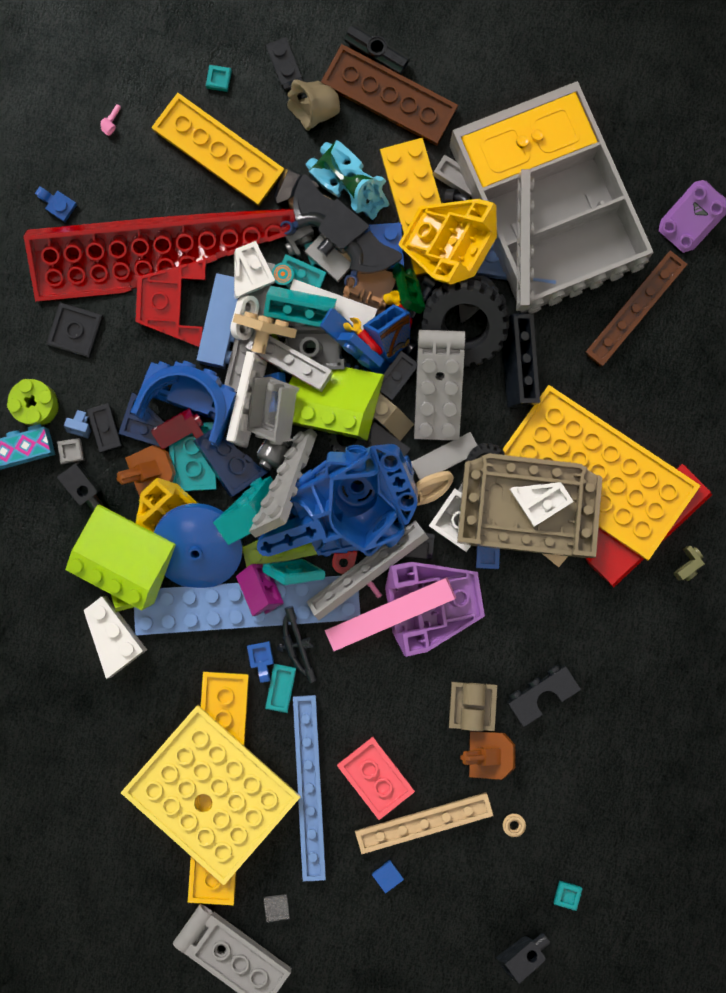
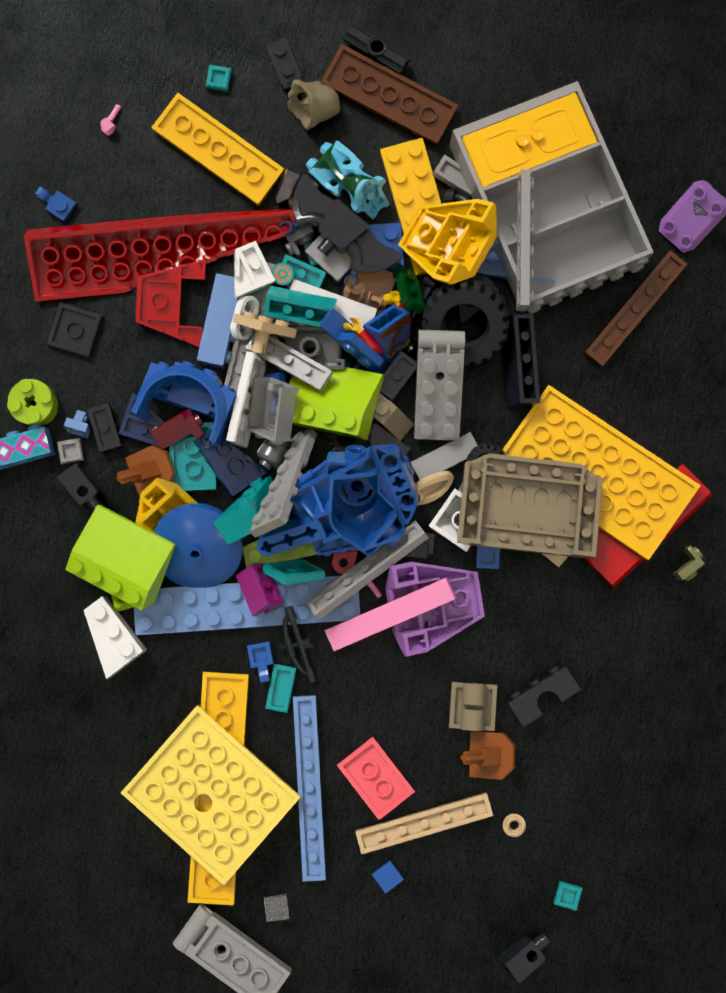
(541, 500): white wing -> none

